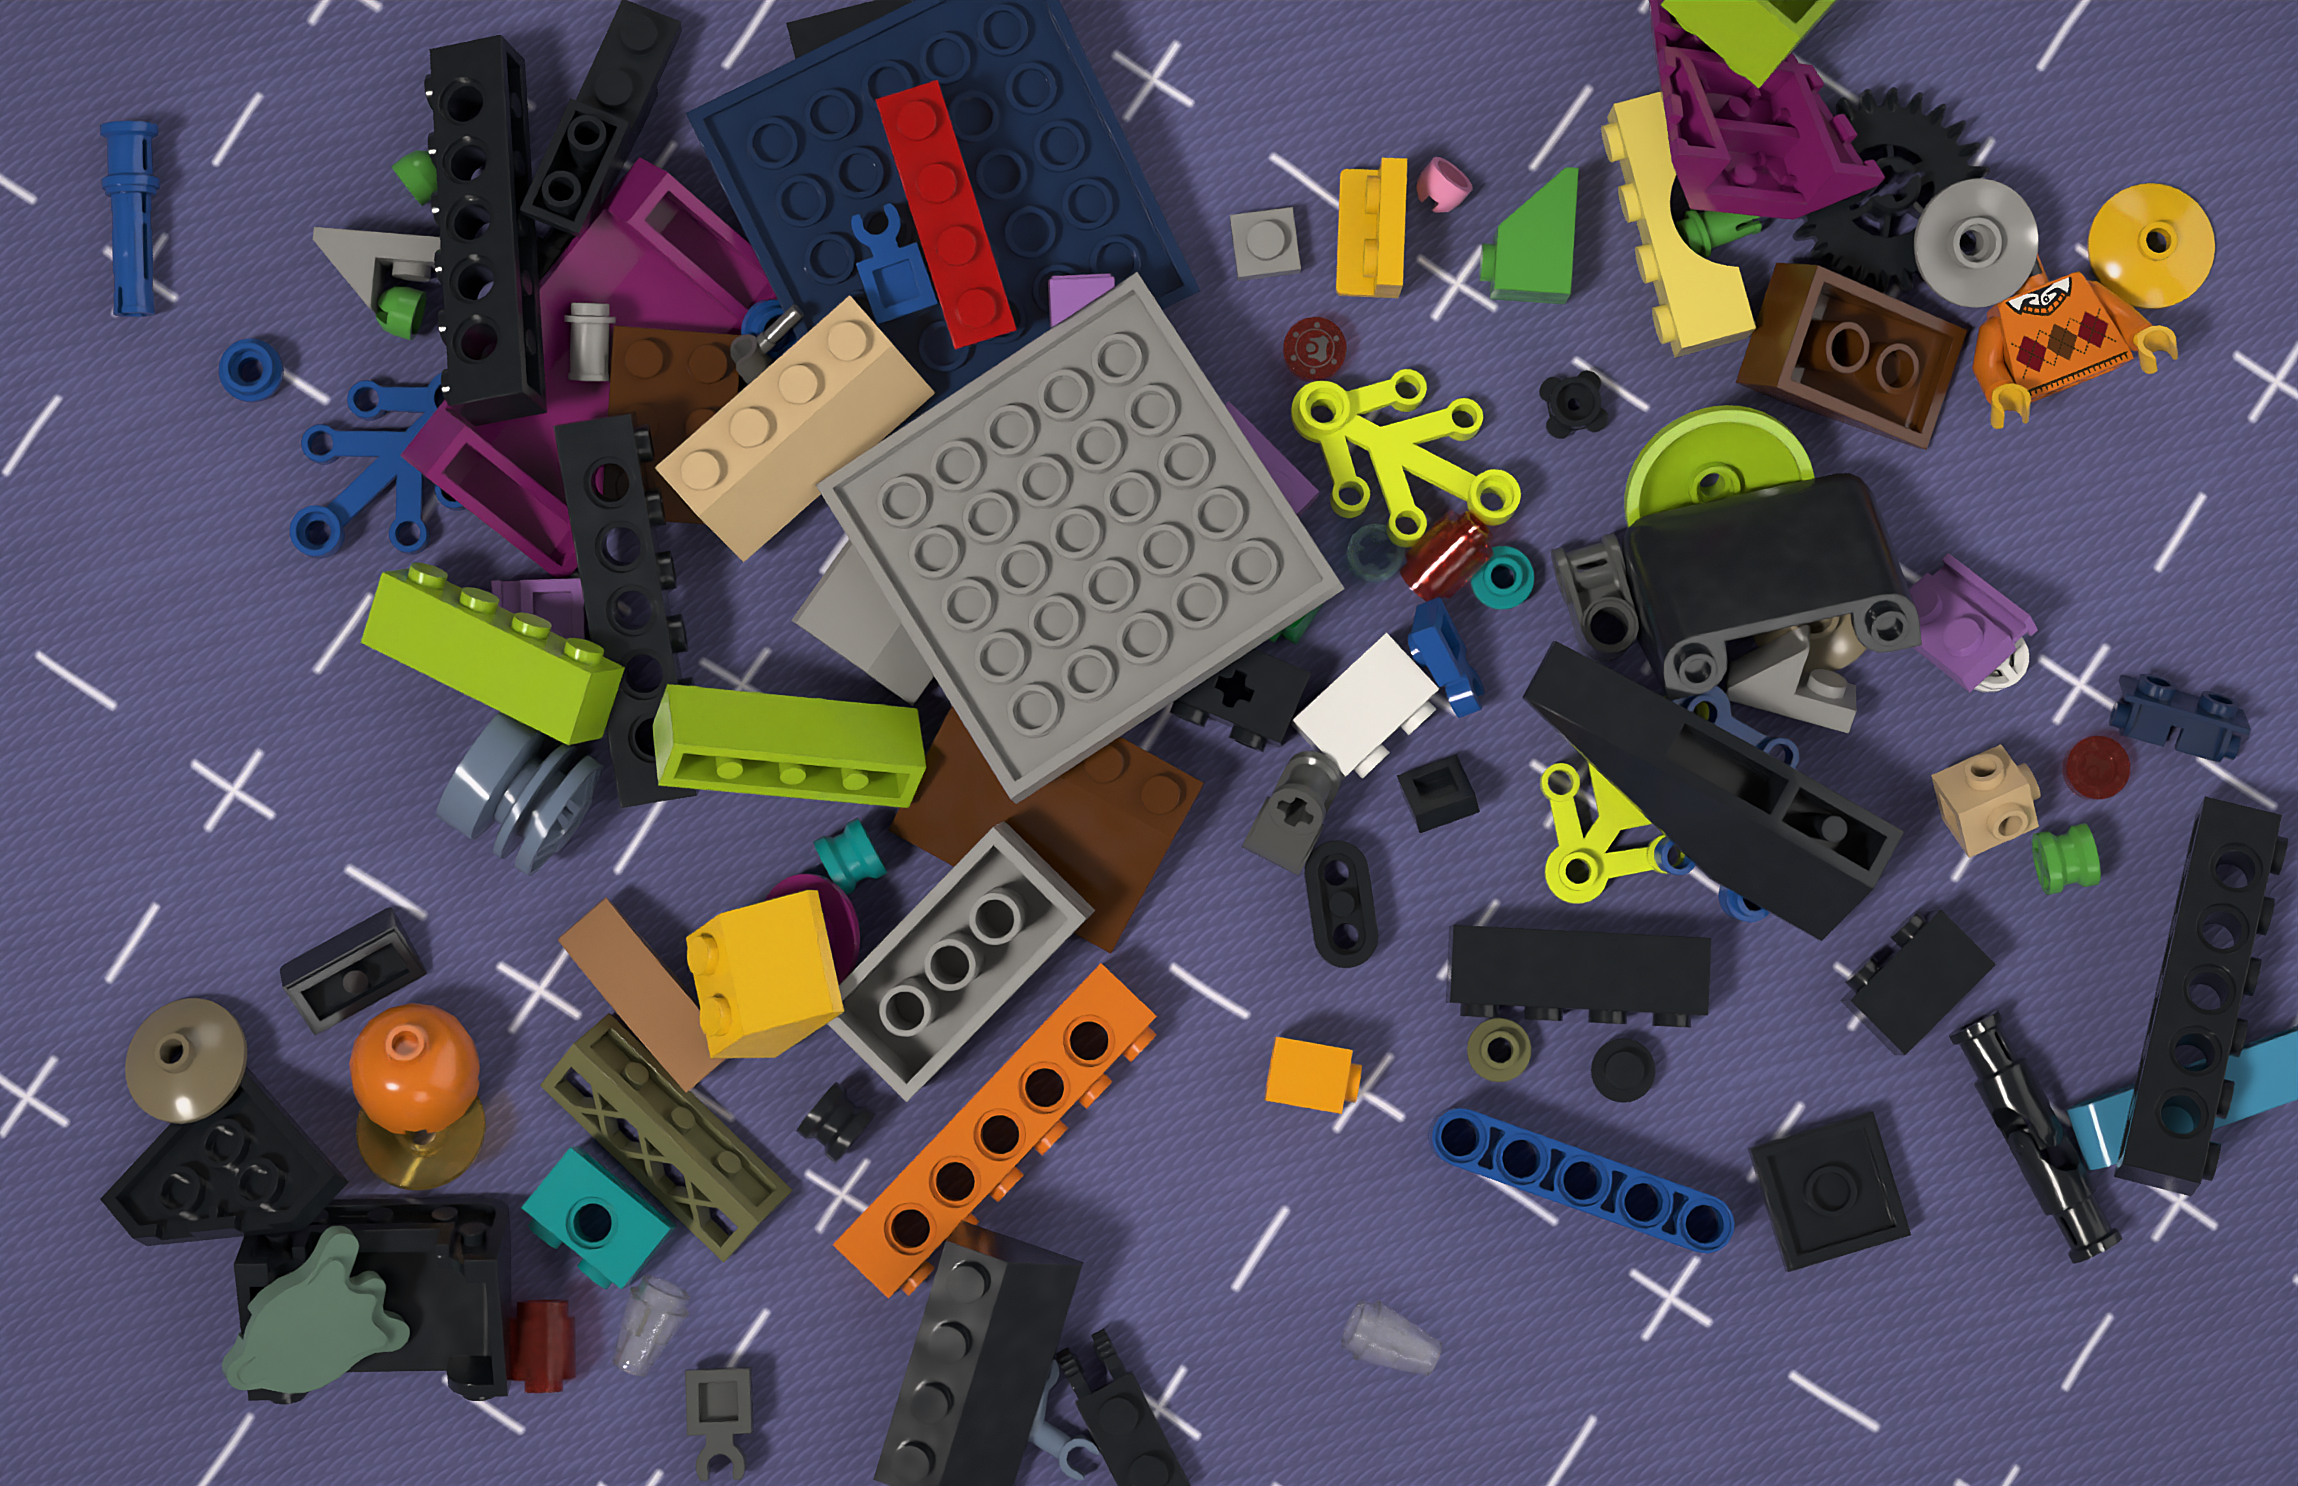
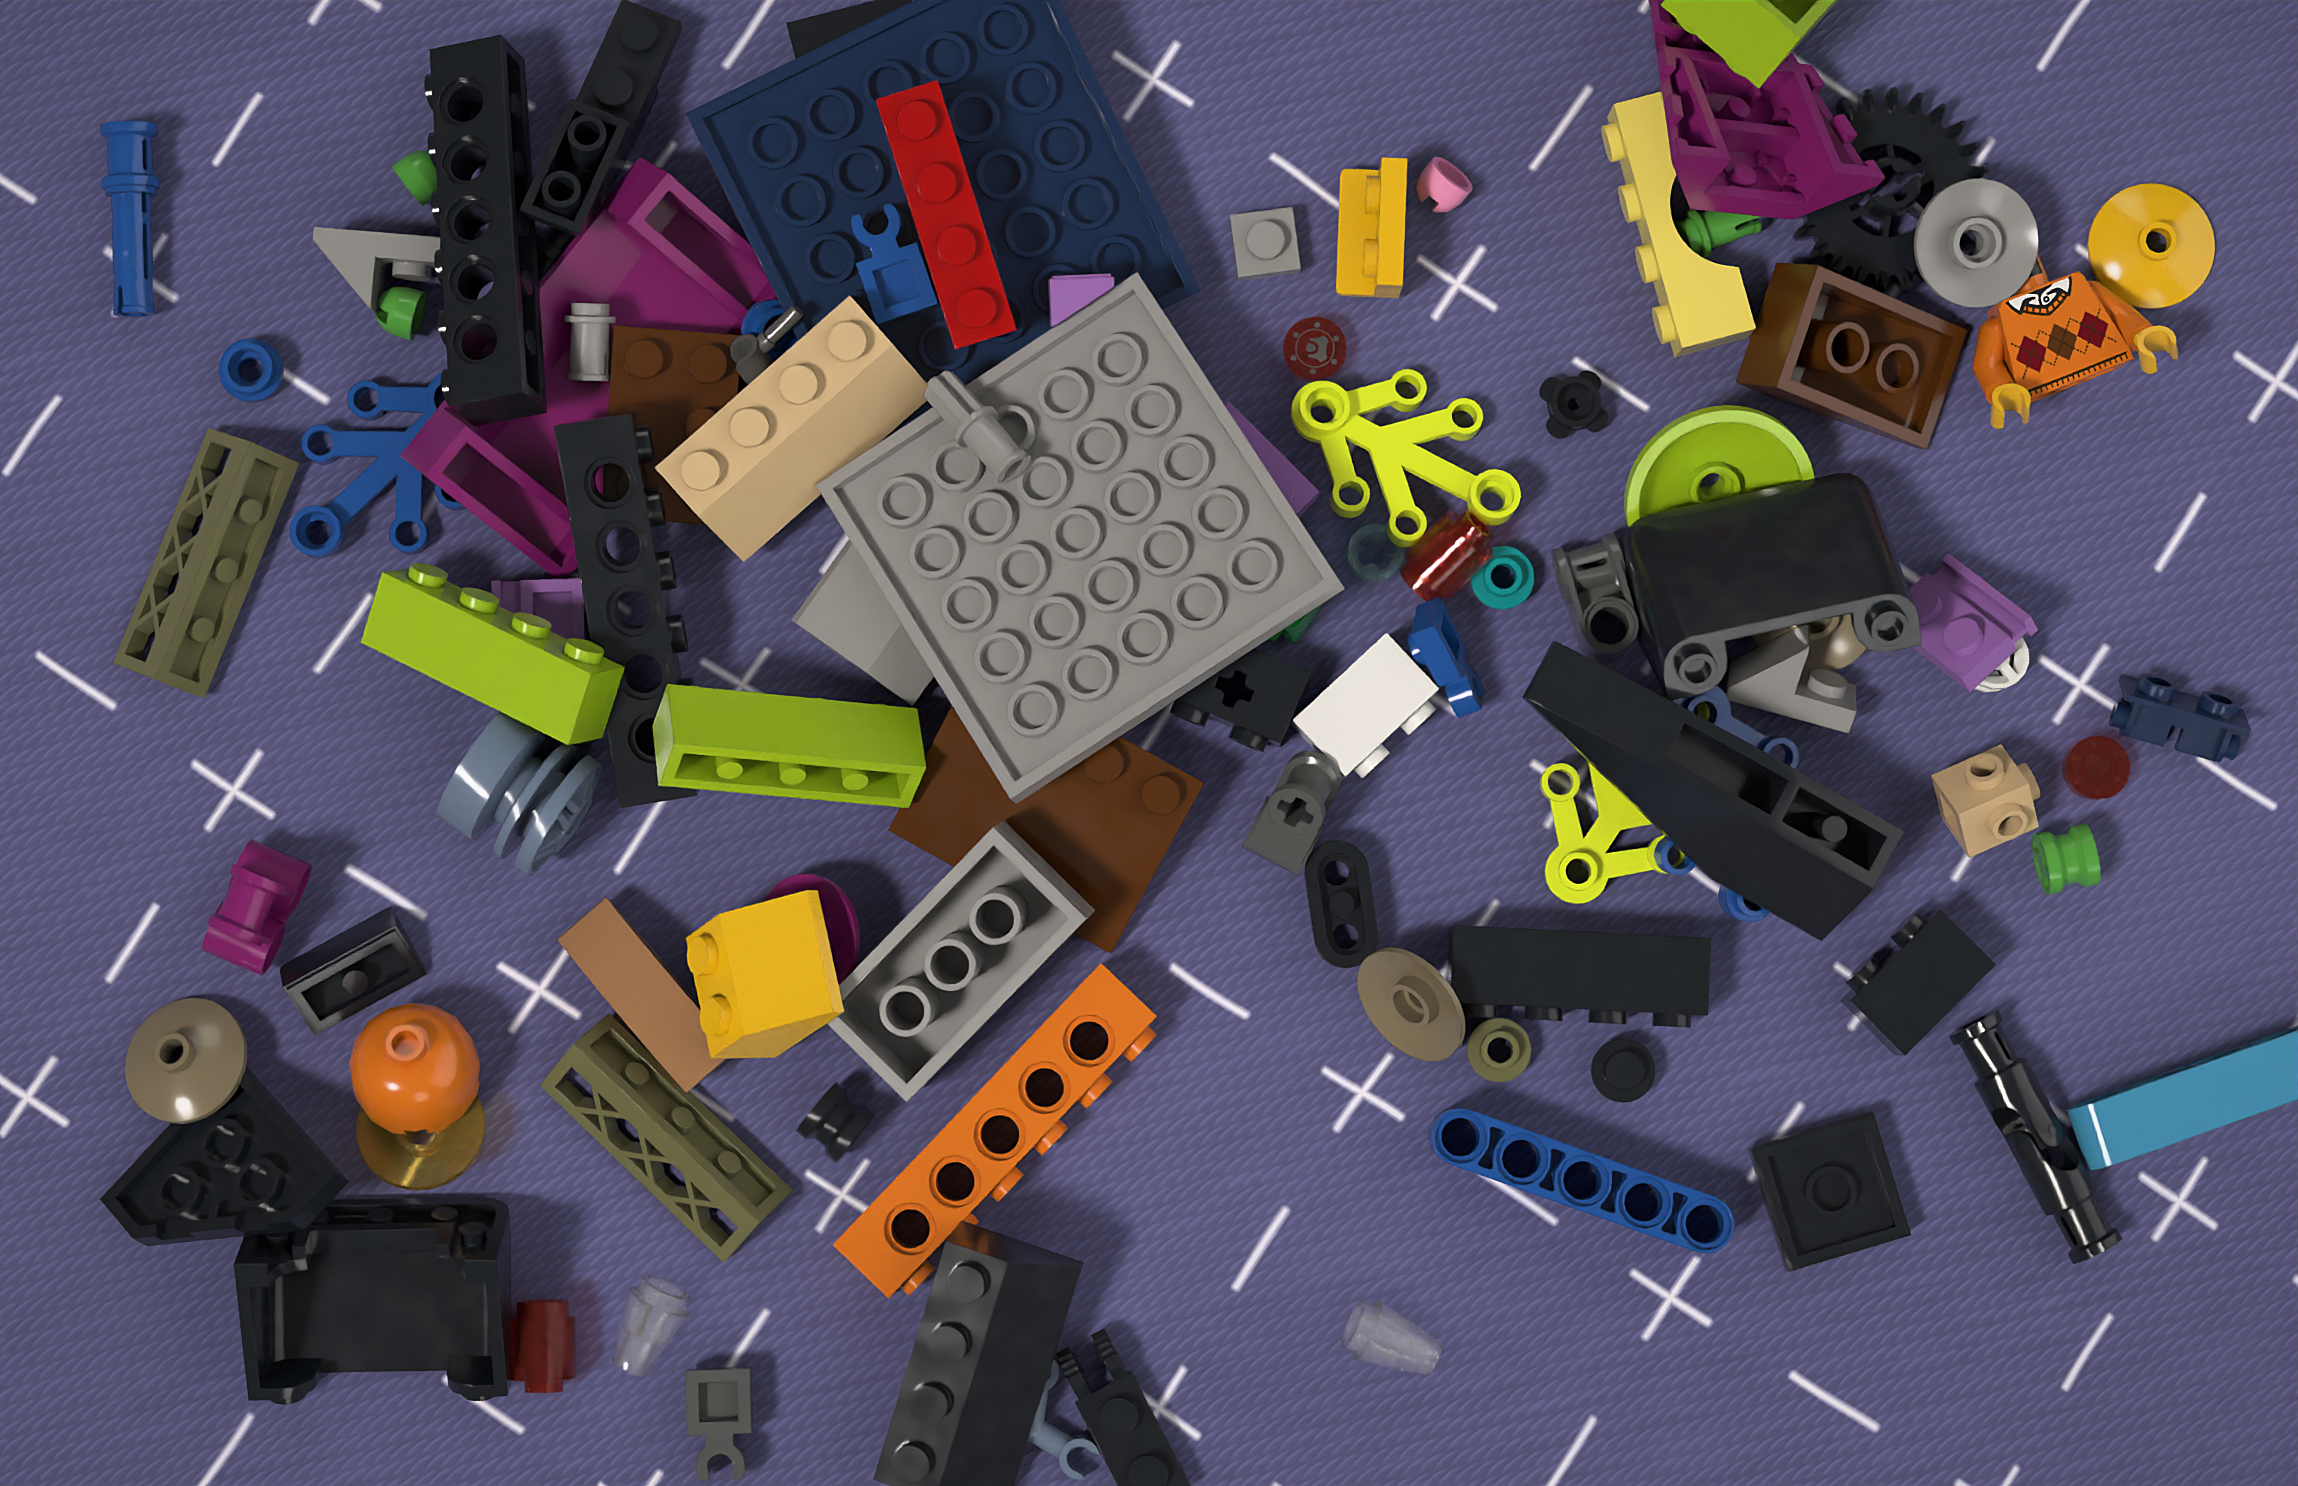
(212, 565): none -> olive fence
(255, 911): none -> magenta piece
(314, 1323): sand green tile -> none
(635, 1229): teal brick -> none
(850, 856): teal wheel -> none
(976, 427): none -> light grey axle
(1311, 1075): light orange brick -> none
(1411, 1004): none -> dark tan dish
(1438, 793): black plate -> none
(1535, 246): bright green slope -> none
(2148, 1149): black brick -> none

